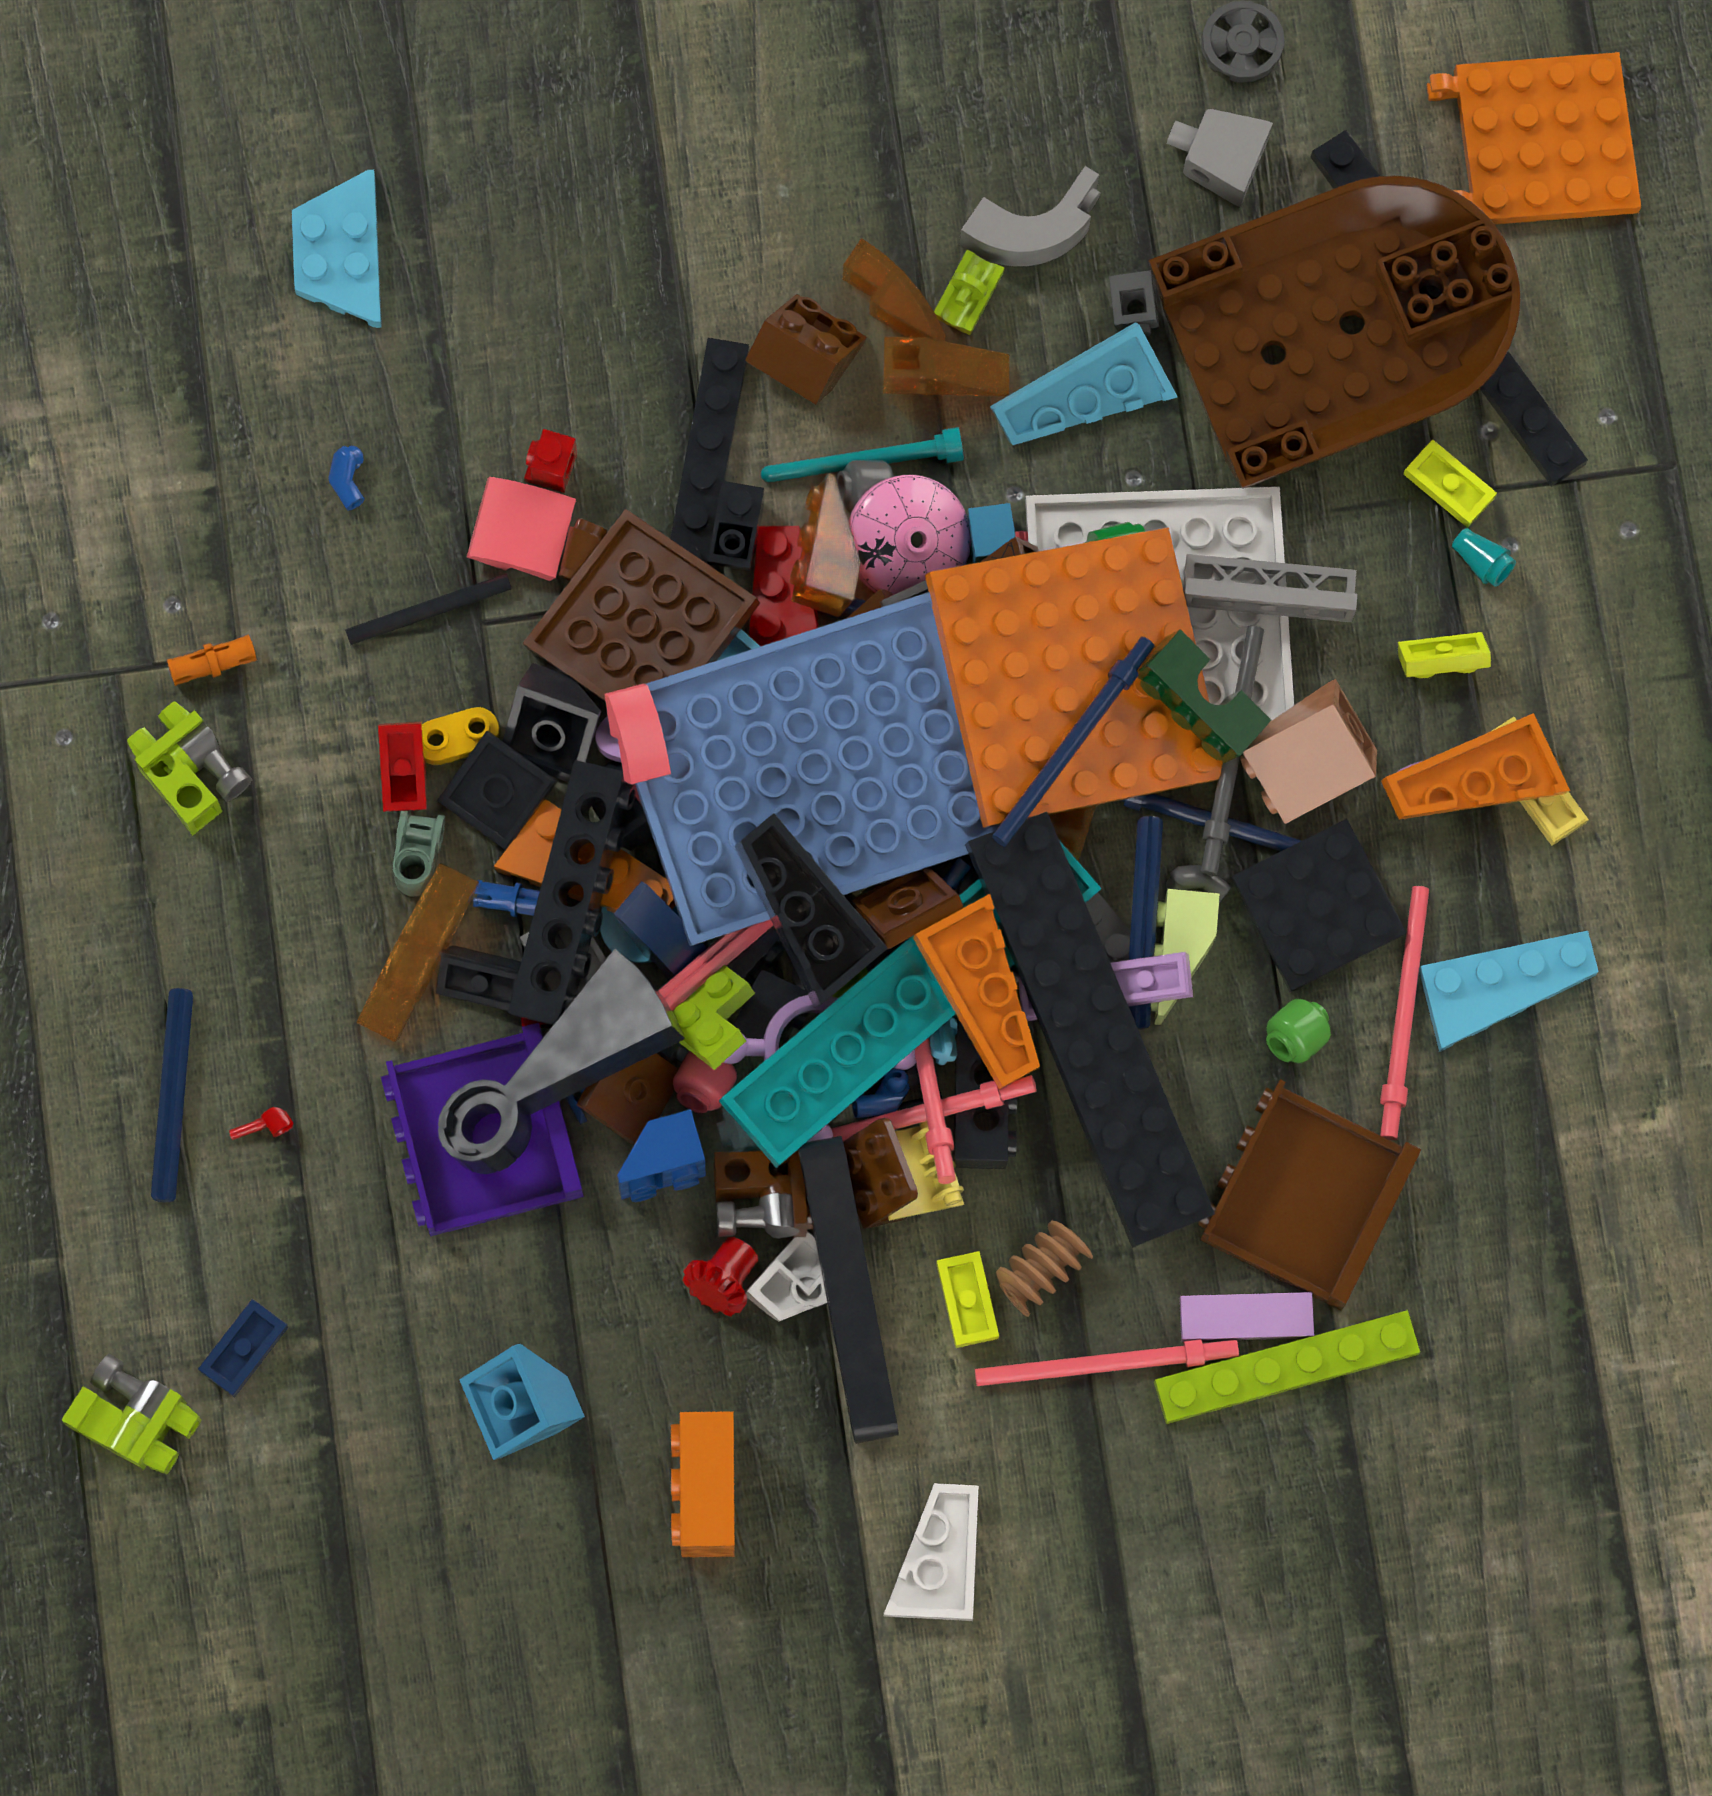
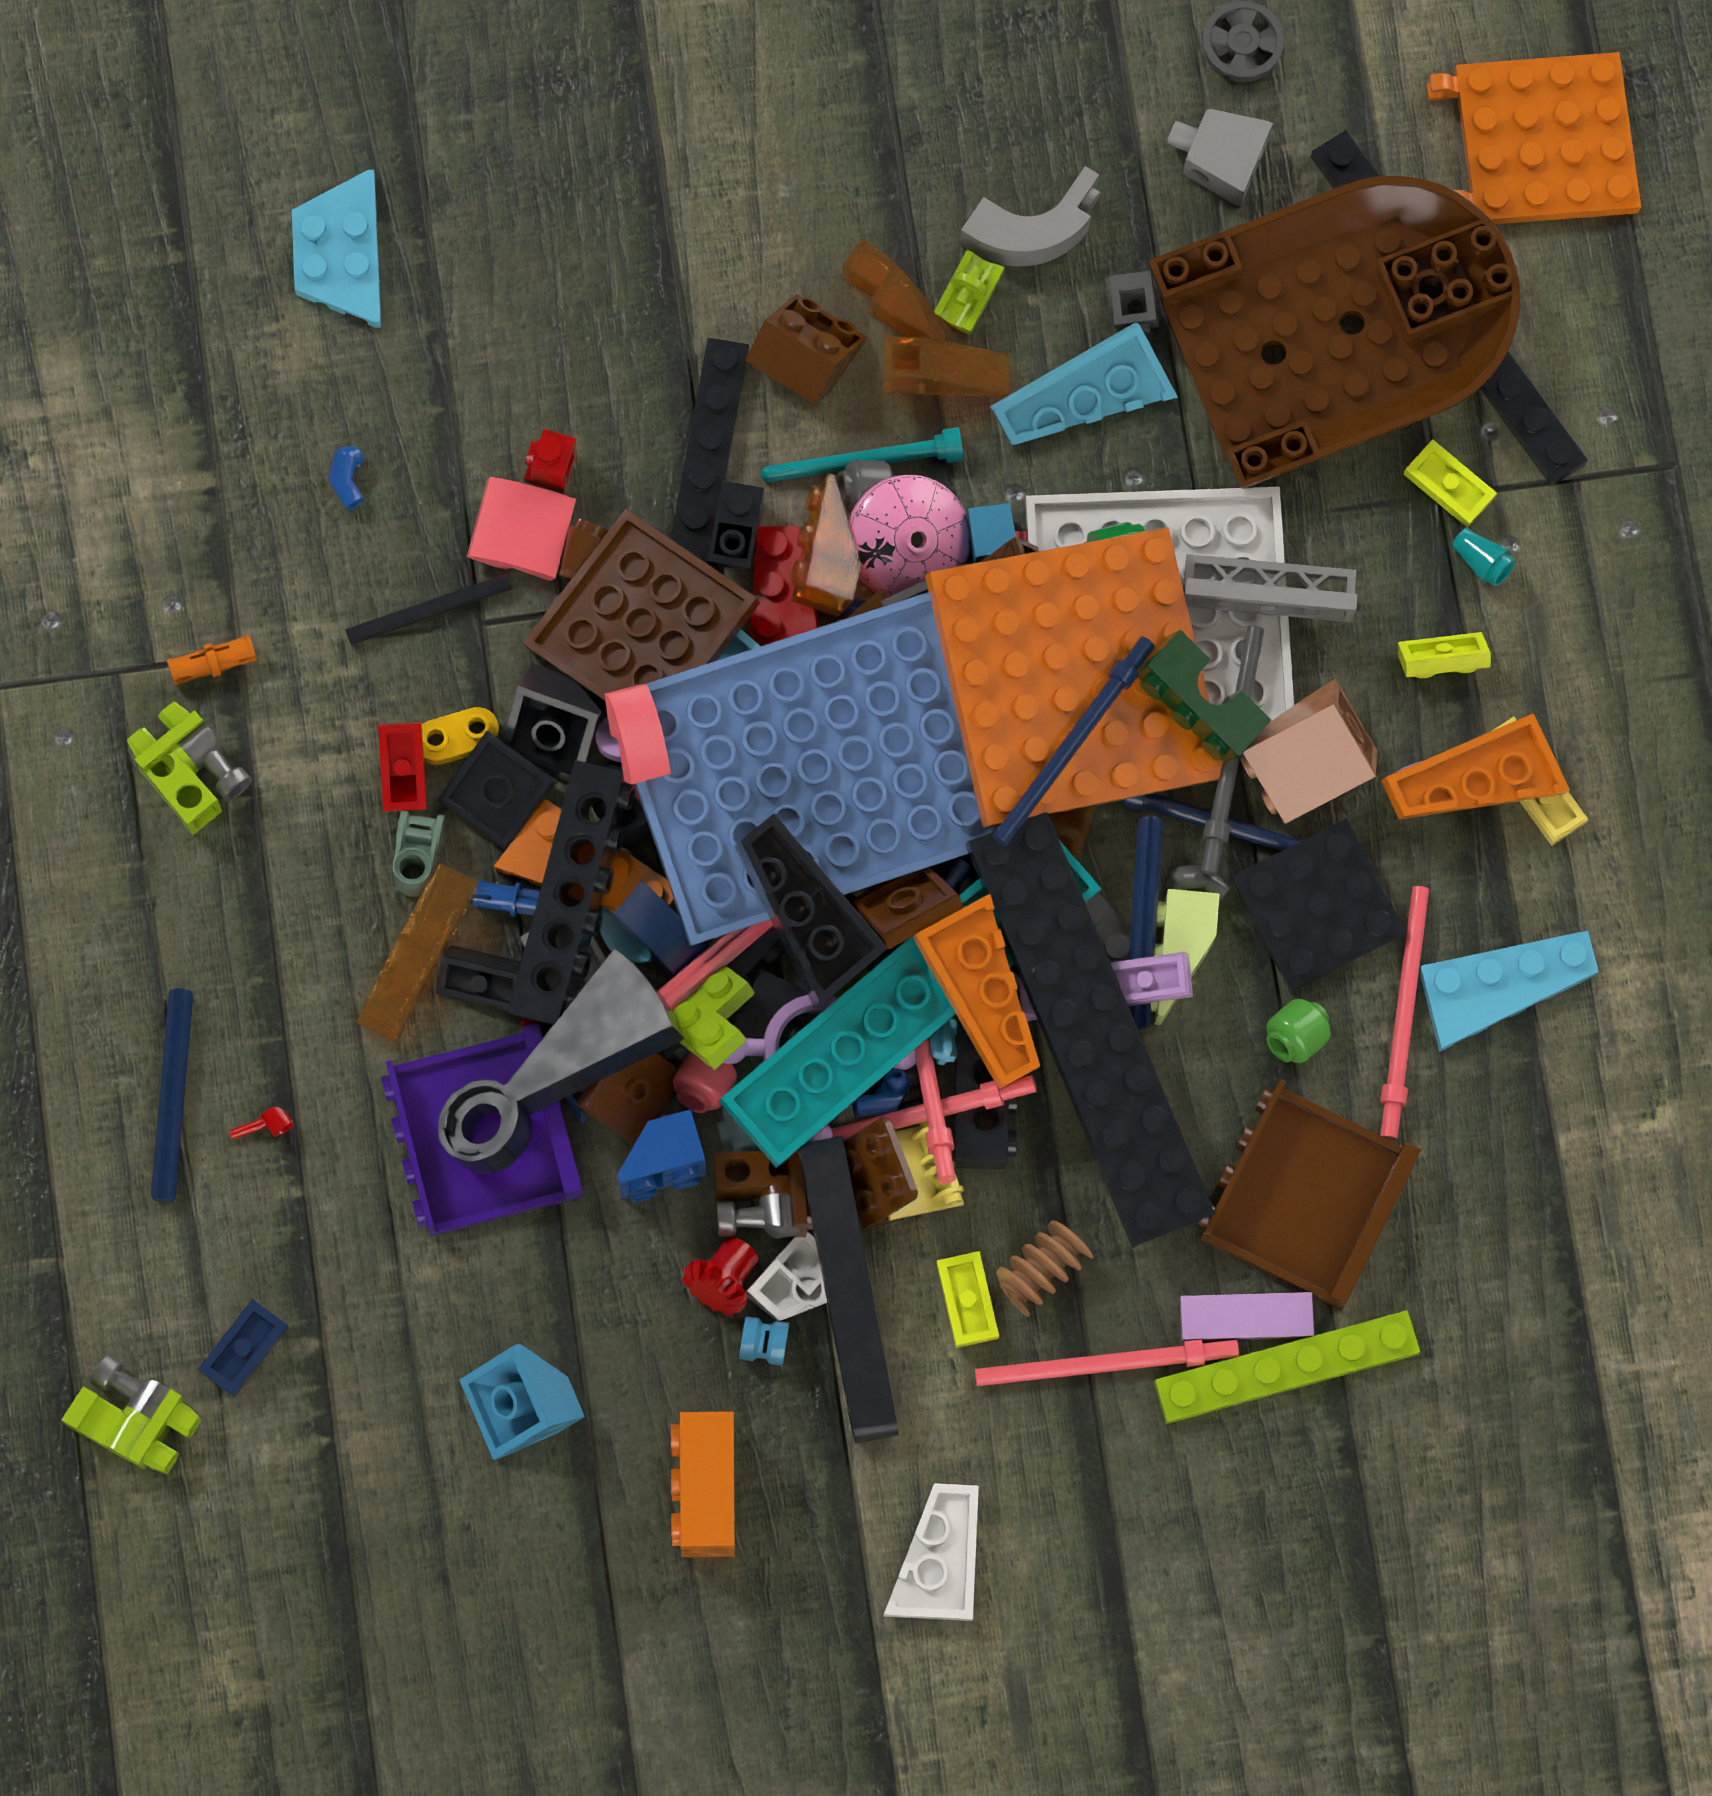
(754, 1337): none -> dark azure wheel

